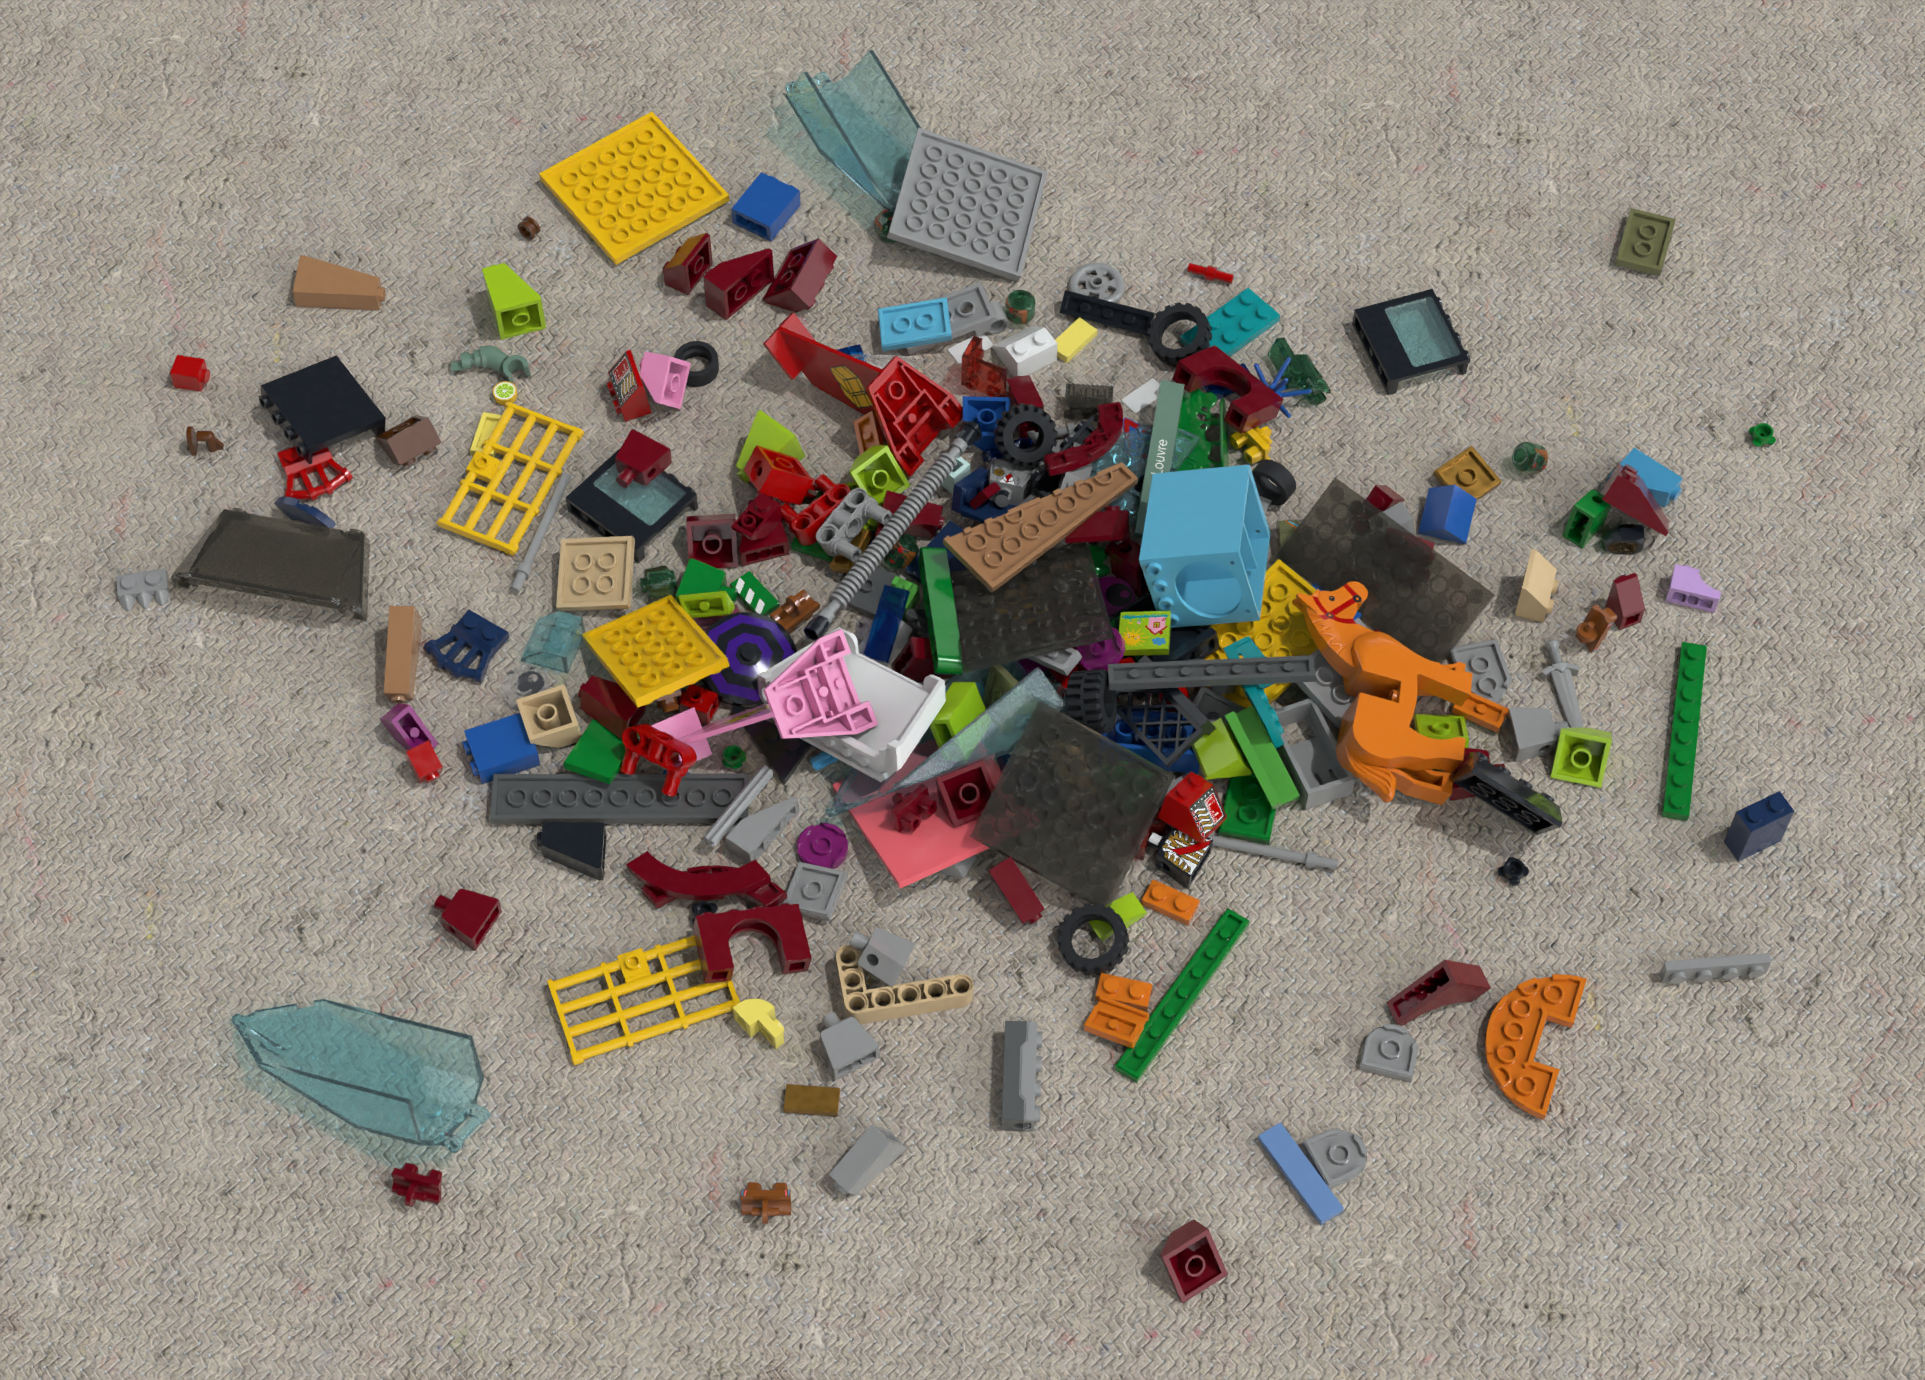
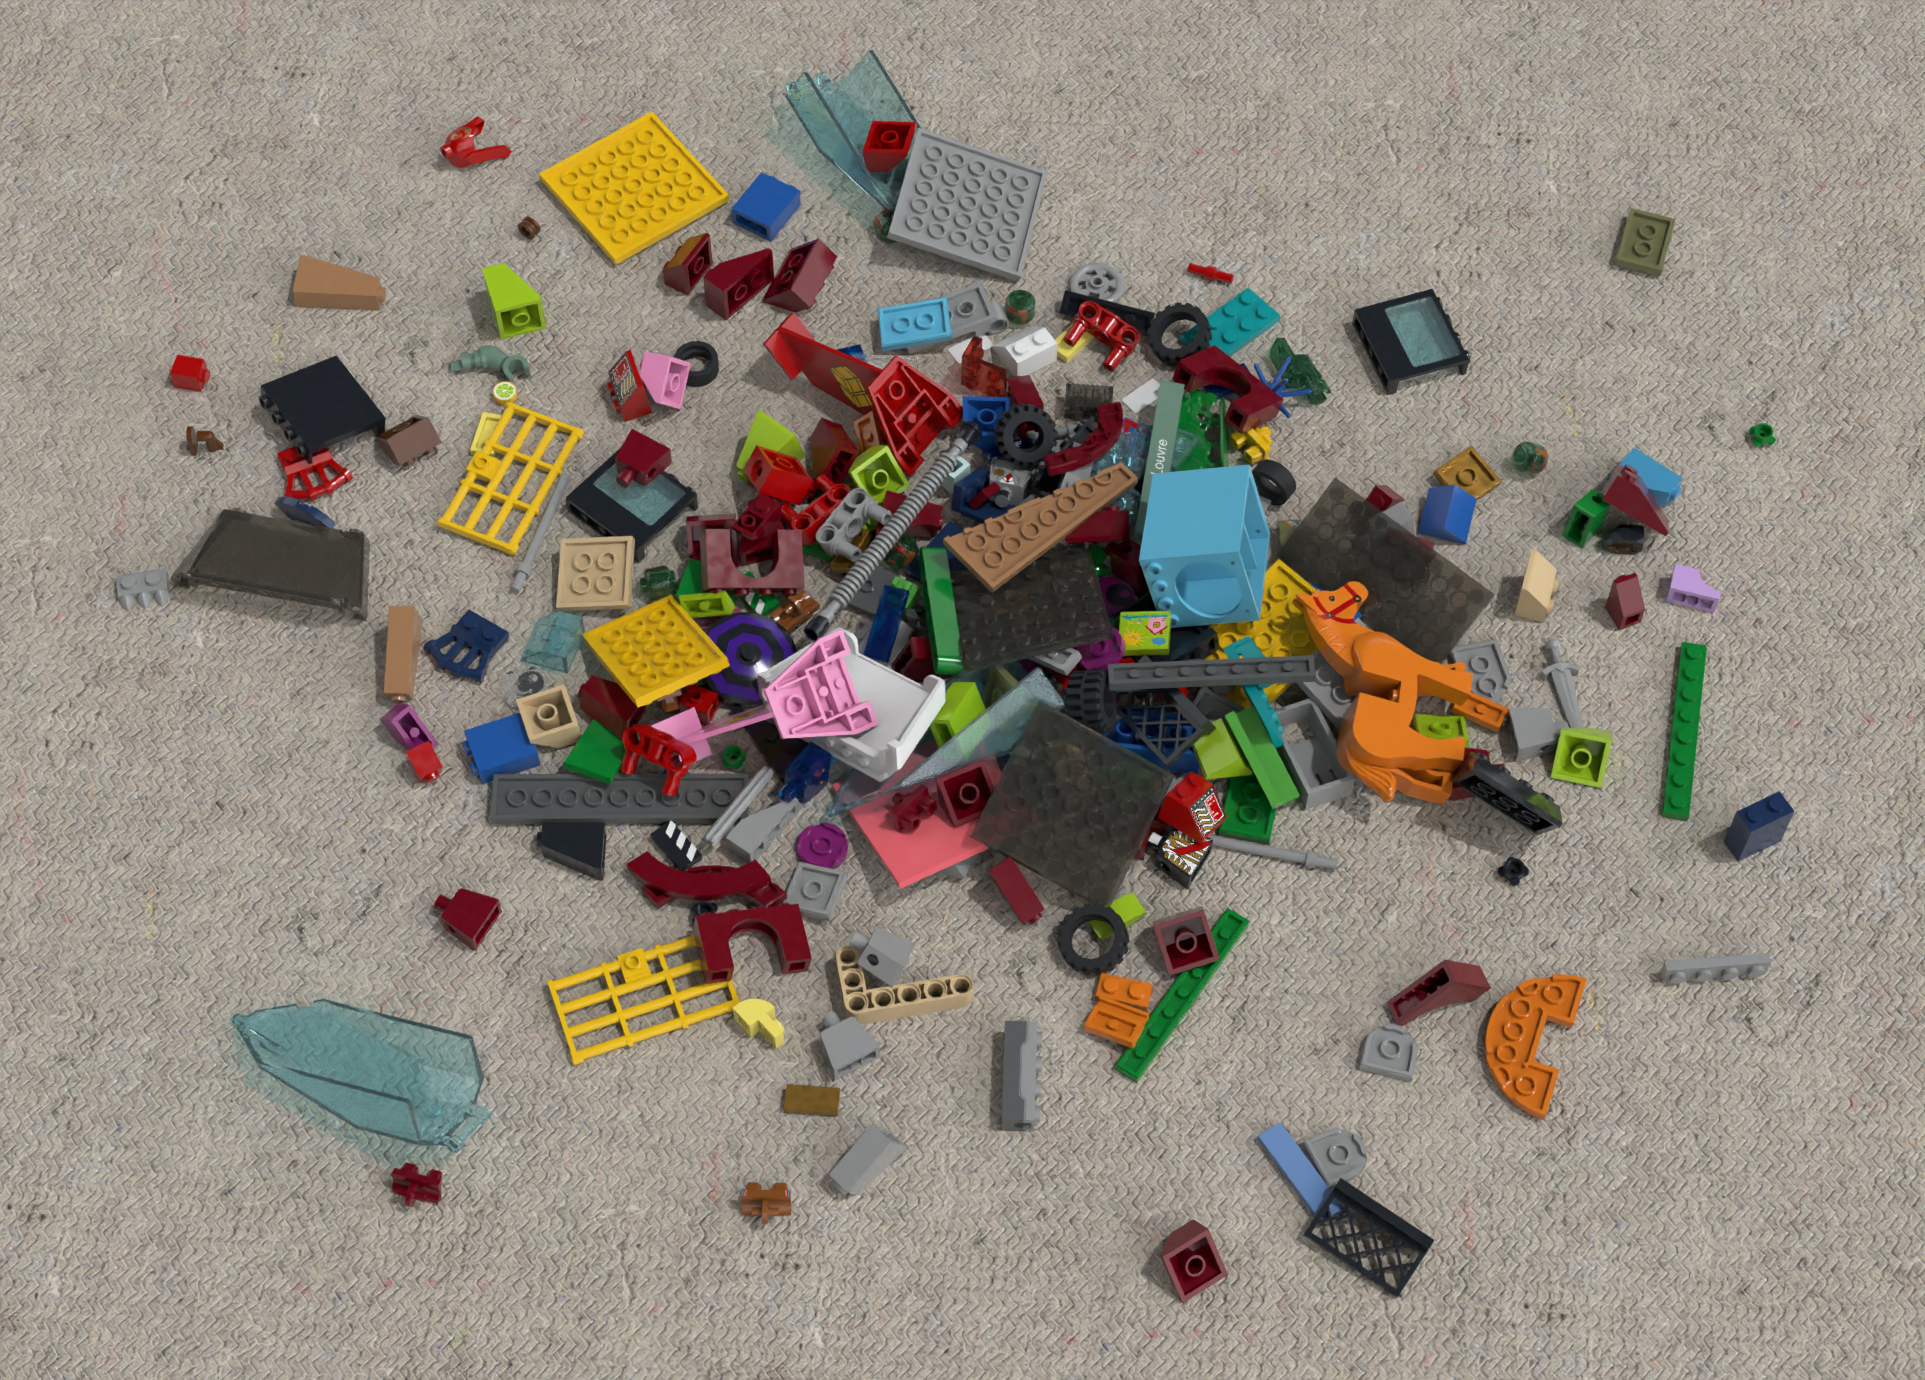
(460, 146): none -> red piece
(676, 846): none -> black tile
(721, 574): none -> dark red arch
(806, 774): none -> clear blue torso
(832, 451): none -> dark red slope
(887, 144): none -> red slope
(1105, 328): none -> red piece
(1170, 902): orange plate -> none
(1185, 940): none -> slope
(1381, 1217): none -> black fence
(1595, 627): dark orange hips -> none

